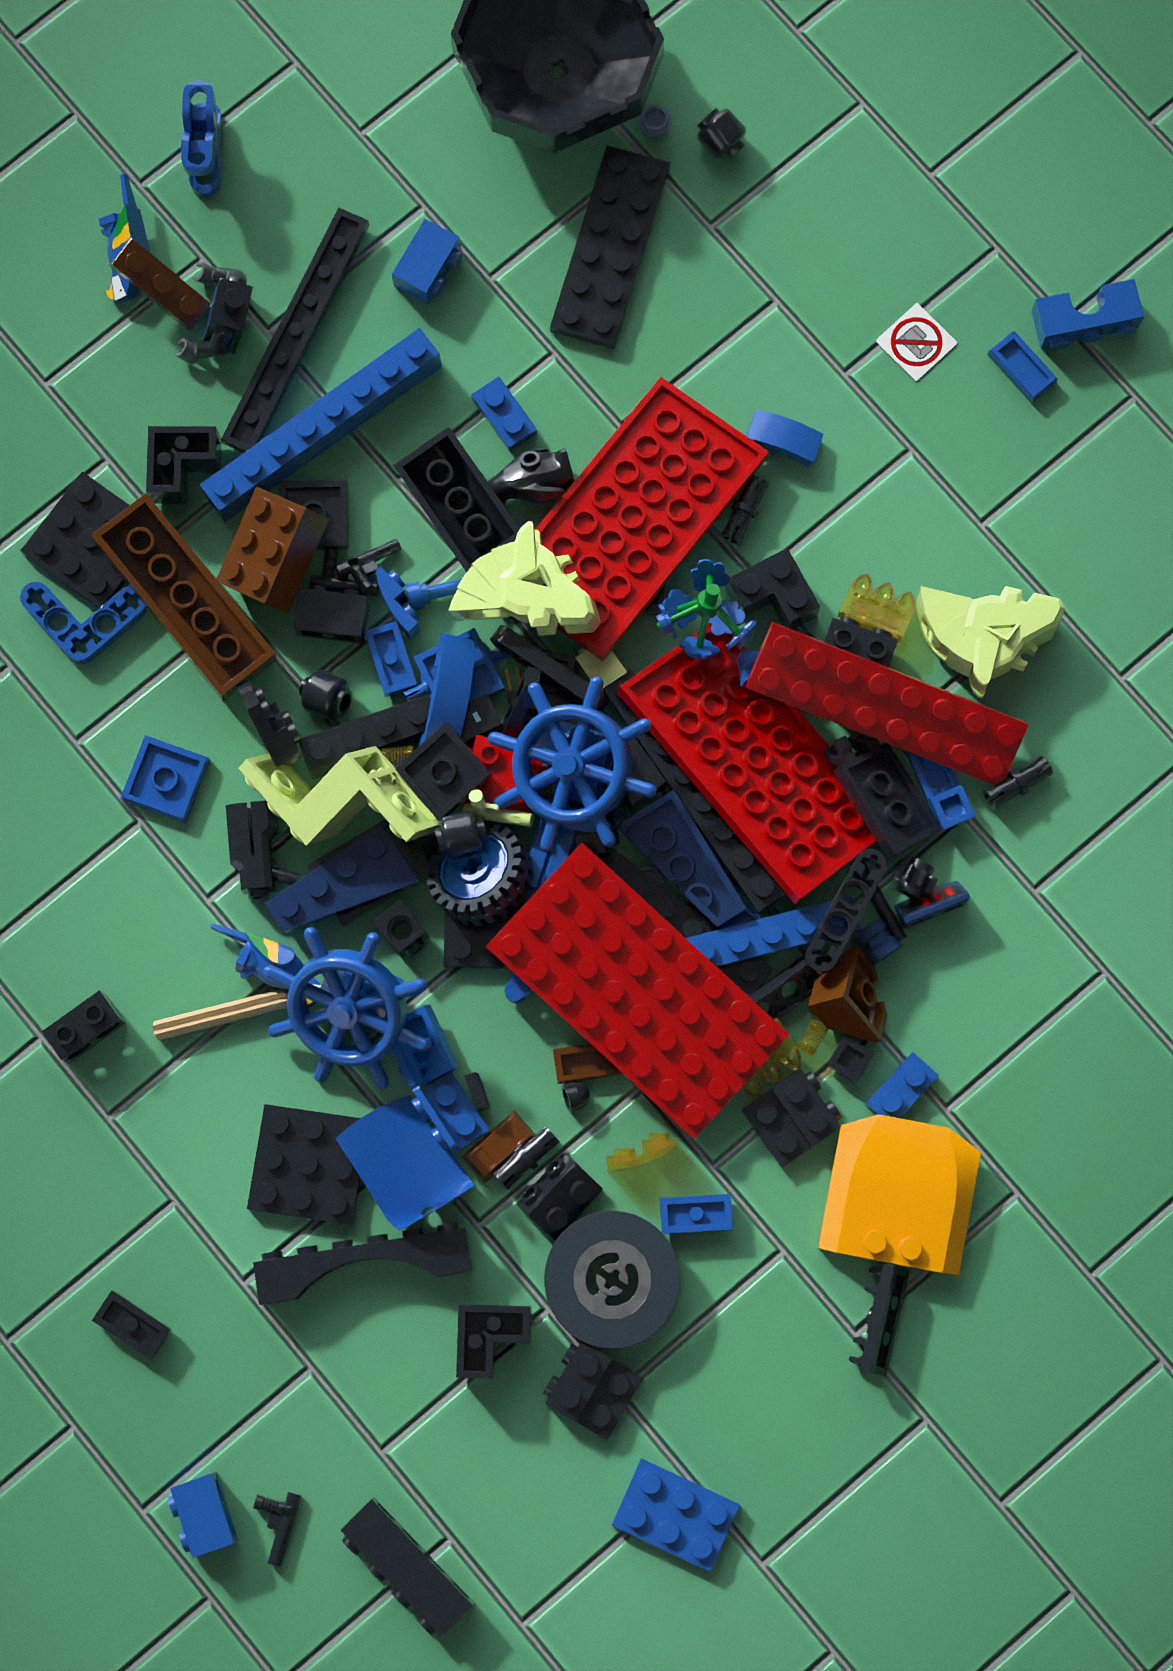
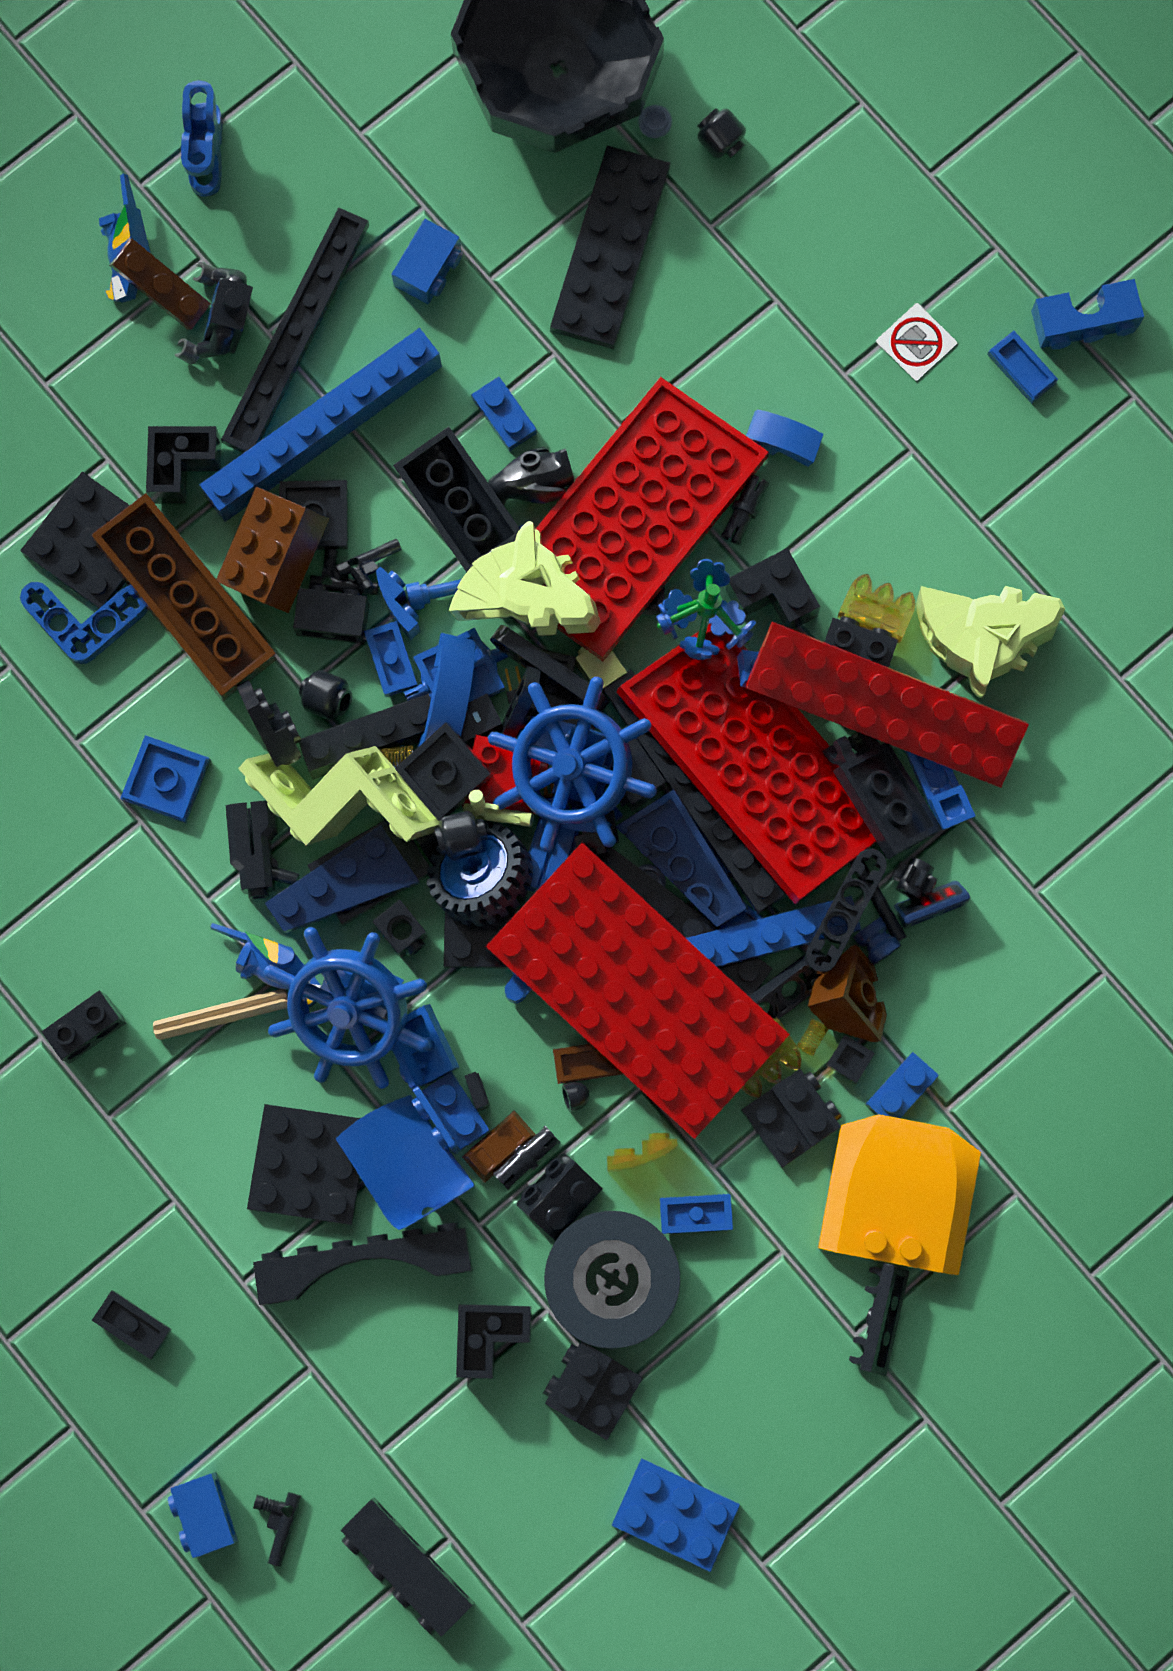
(1018, 782): black pin -> none

